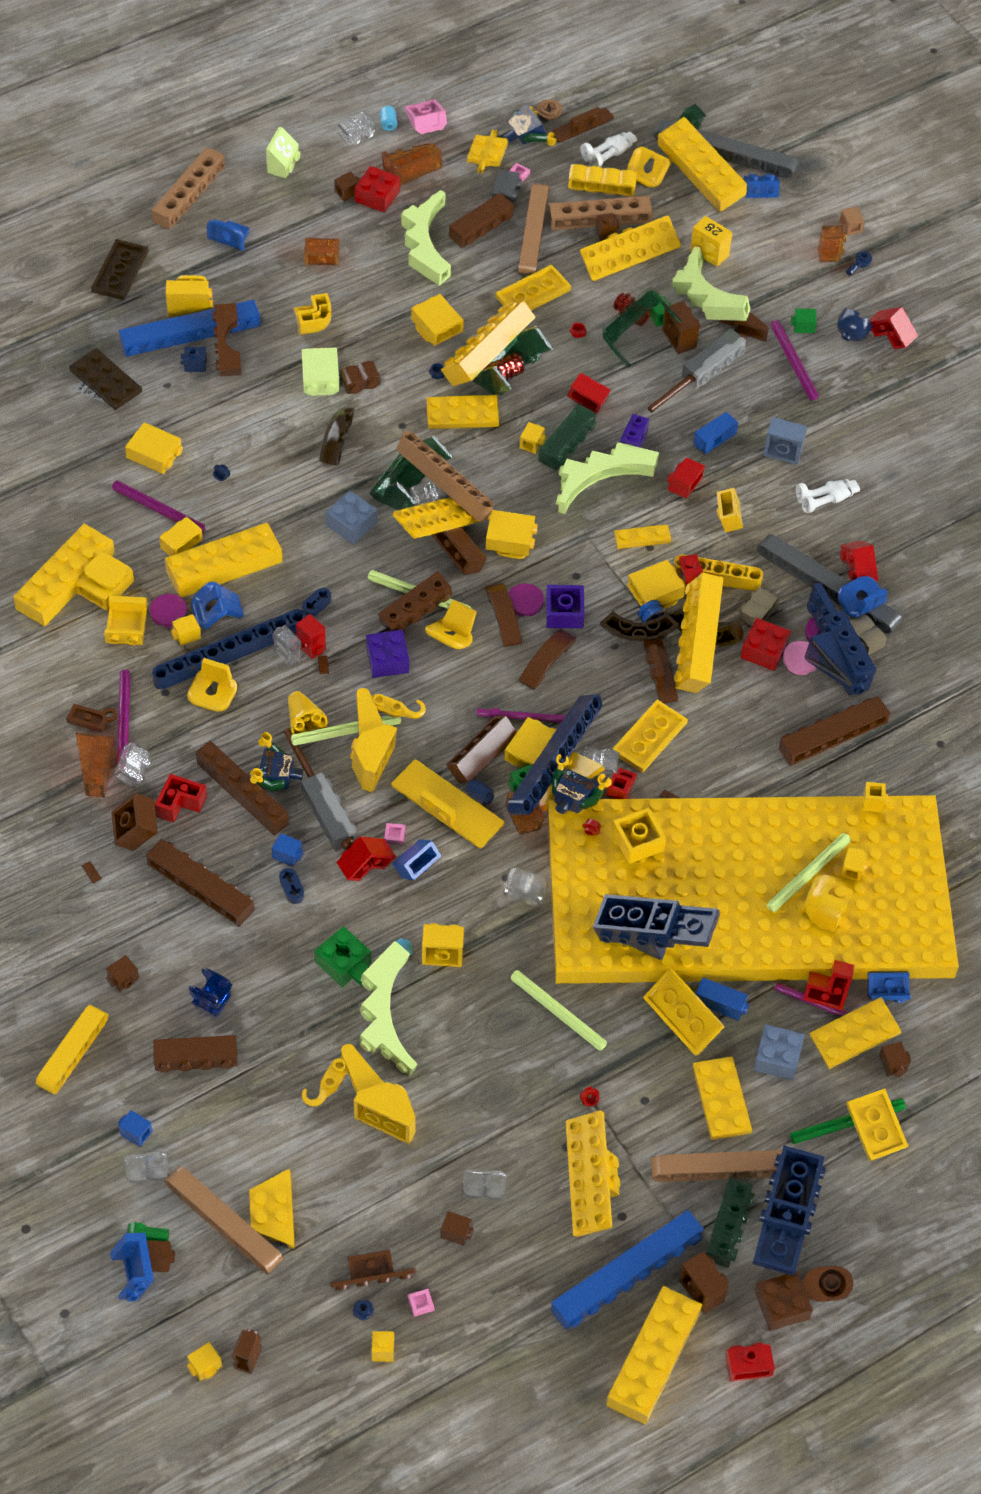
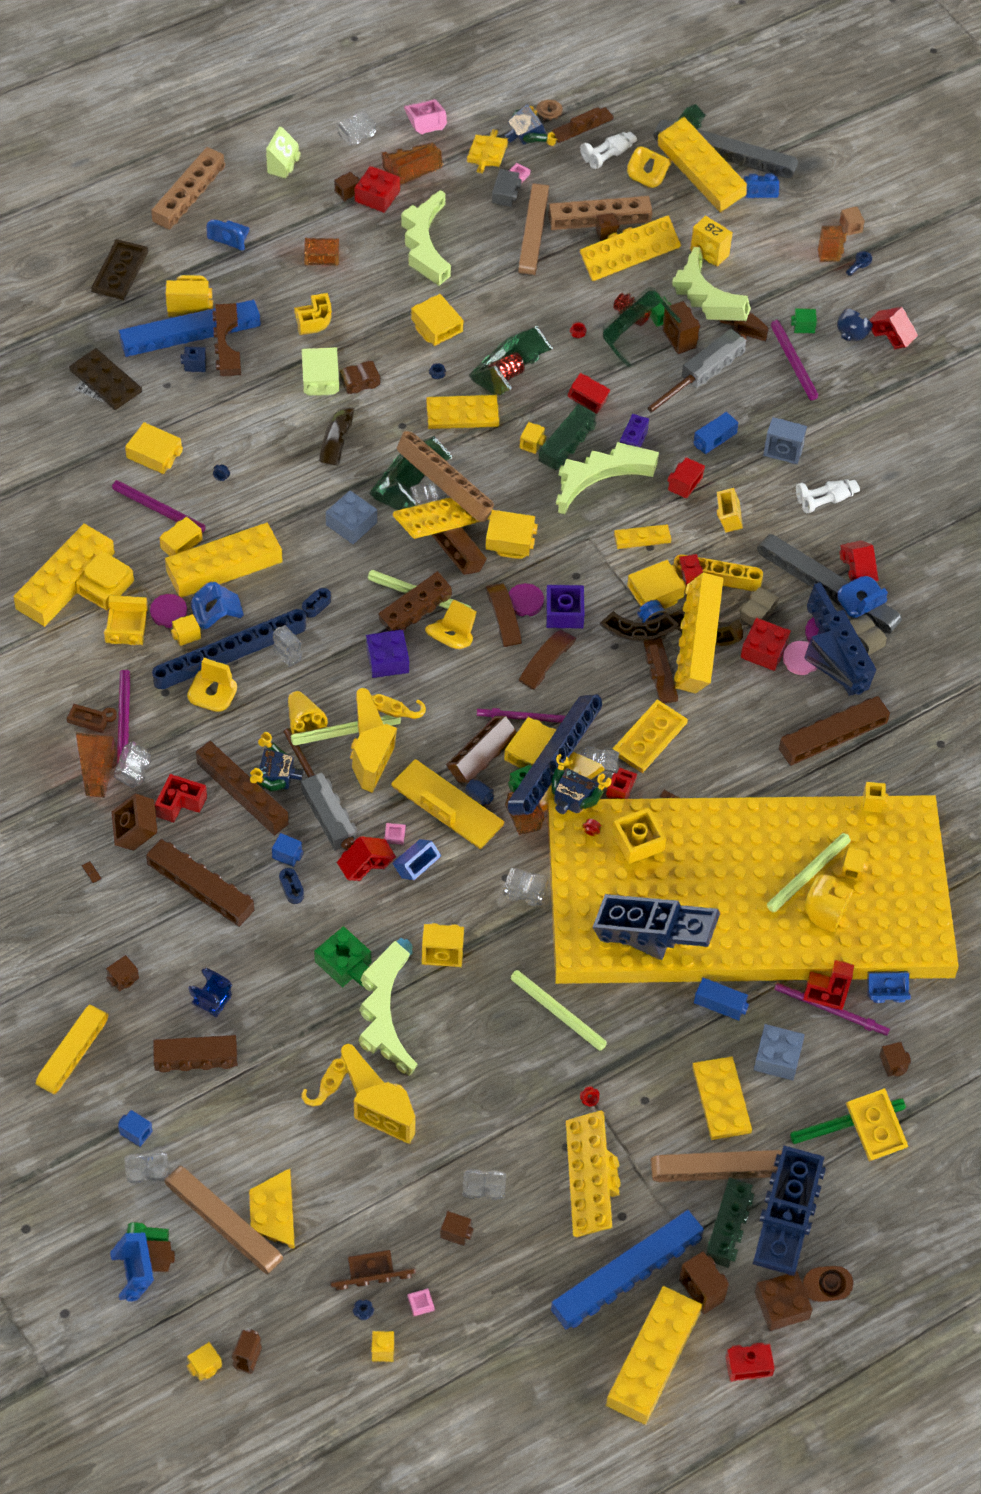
(311, 635): red brick -> none
(323, 664): reddish brown piece -> none
(388, 118): medium azure brick -> none
(481, 220): reddish brown brick -> none
(487, 343): yellow brick -> none
(535, 289): yellow plate -> none
(605, 180): yellow brick -> none
(683, 1012): yellow plate -> none
(855, 1033): yellow plate -> none

